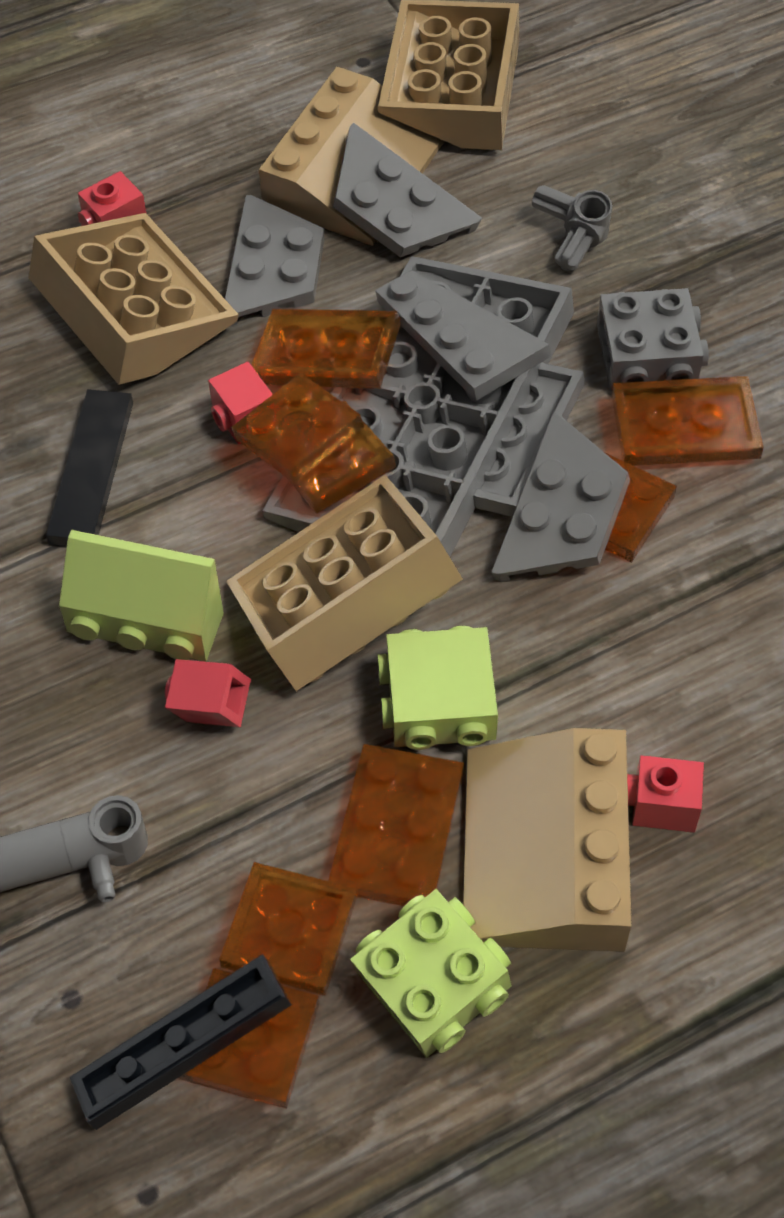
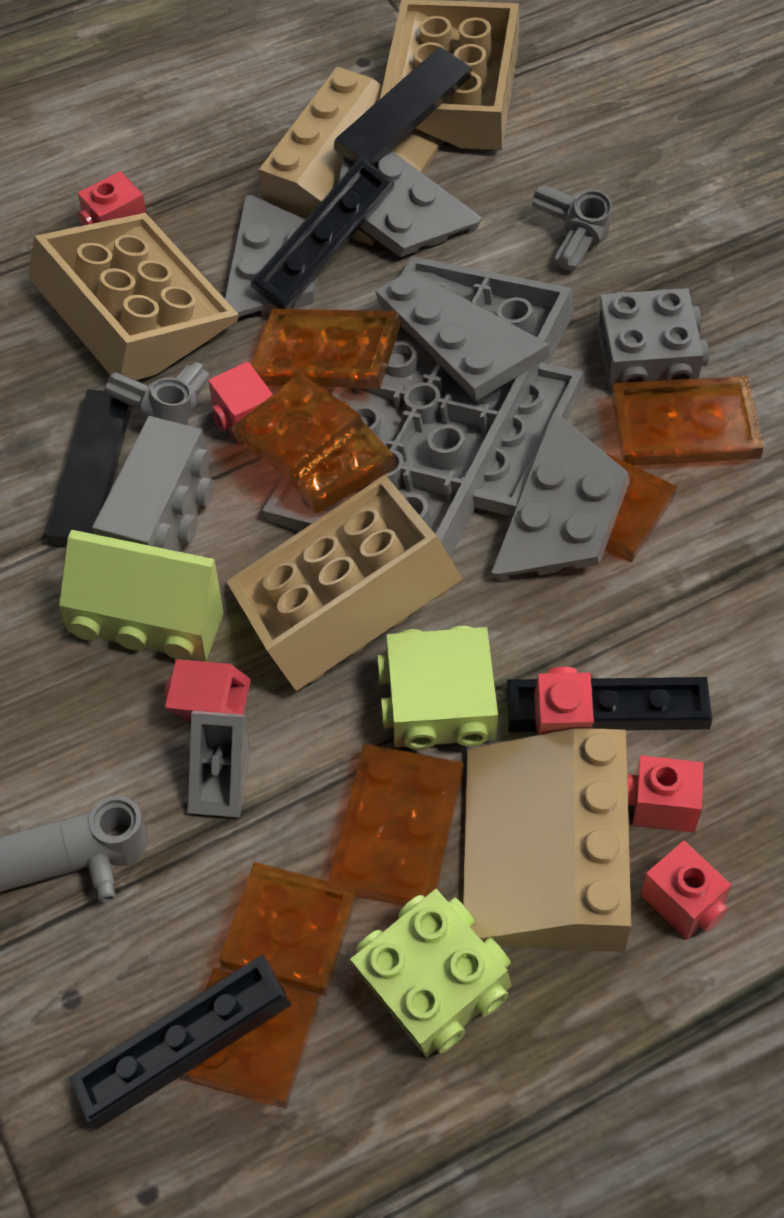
(159, 488): none -> light grey brick
(164, 398): none -> light grey axle
(217, 763): none -> light grey slope
(322, 234): none -> black tile
(403, 107): none -> black tile
(563, 700): none -> coral brick
(625, 704): none -> black tile
(686, 891): none -> coral brick

